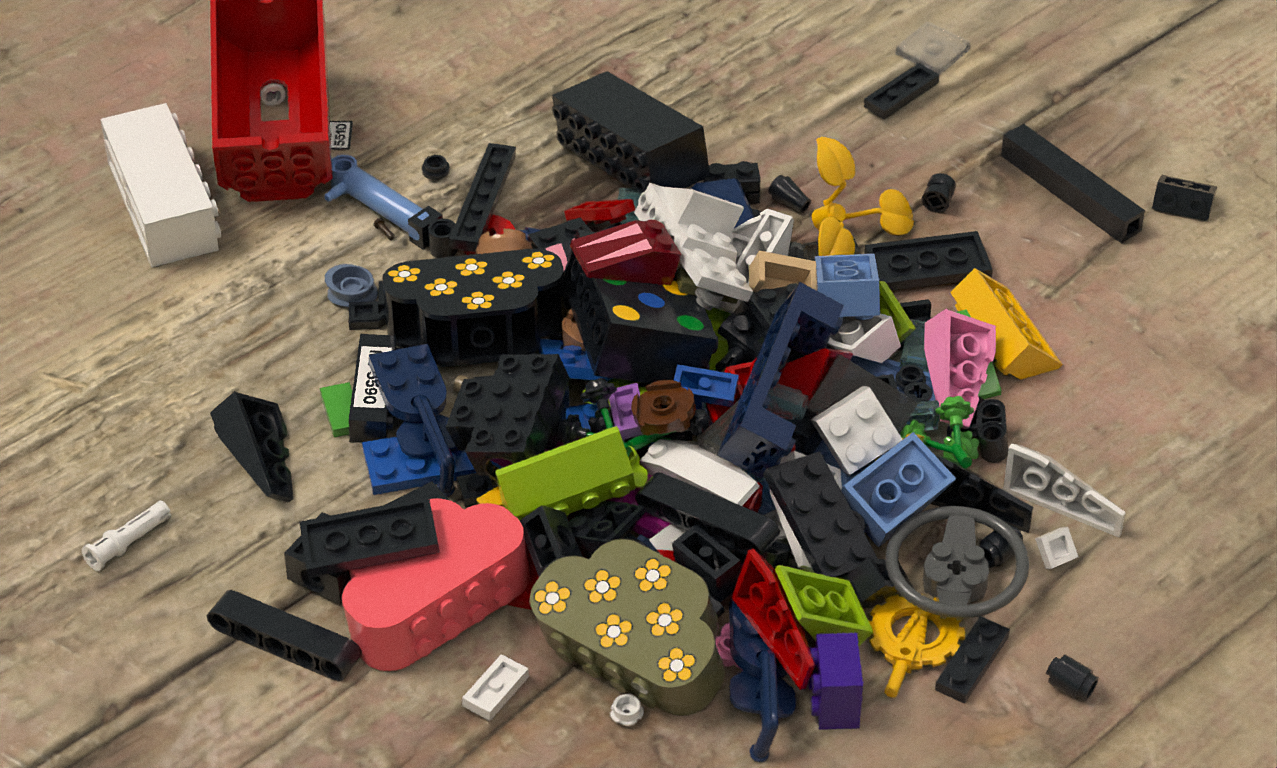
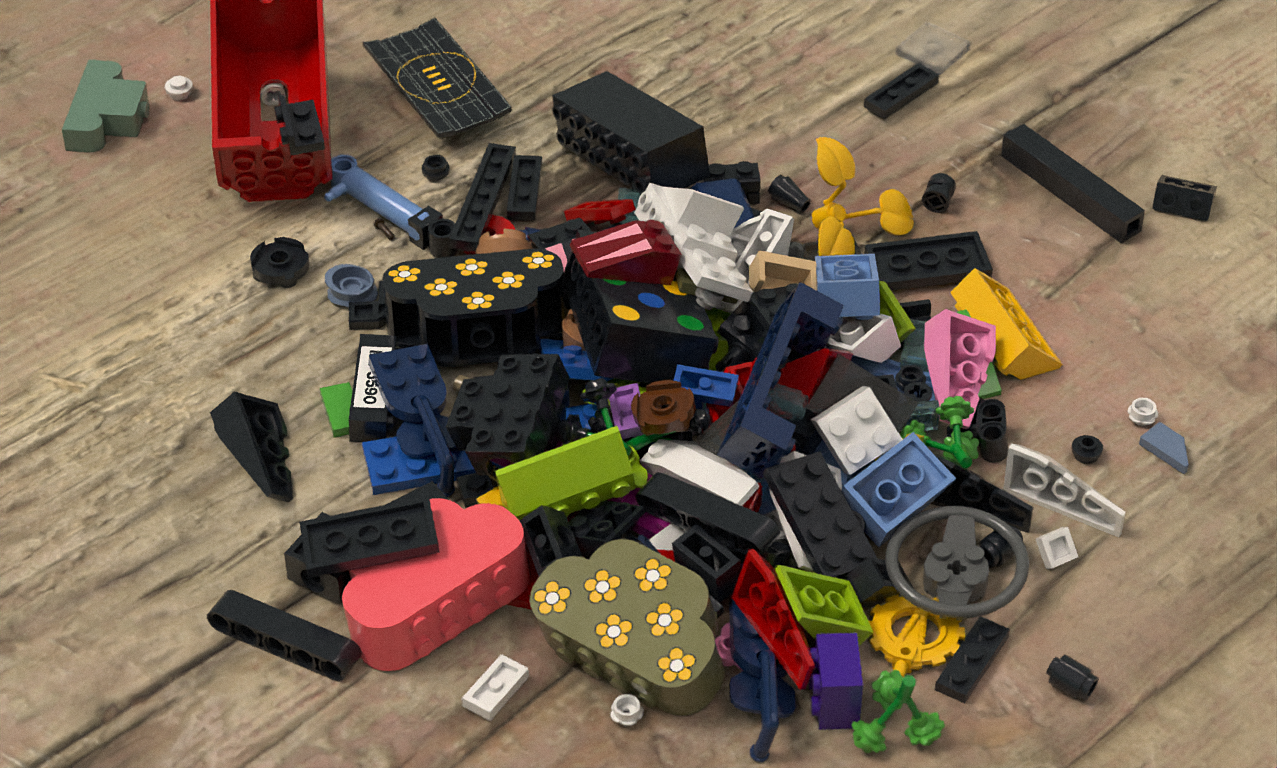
(104, 107): none -> sand green brick
(116, 541): white pin -> none
(161, 184): white brick -> none
(179, 88): none -> white plate
(286, 273): none -> black plate
(300, 126): none -> black bracket
(341, 134): sticker -> none
(438, 79): none -> black hinge
(524, 187): none -> black plate
(892, 693): none -> bright green plant
(1087, 449): none -> black plate
(1143, 411): none -> white plate
(1166, 445): none -> sand blue tile

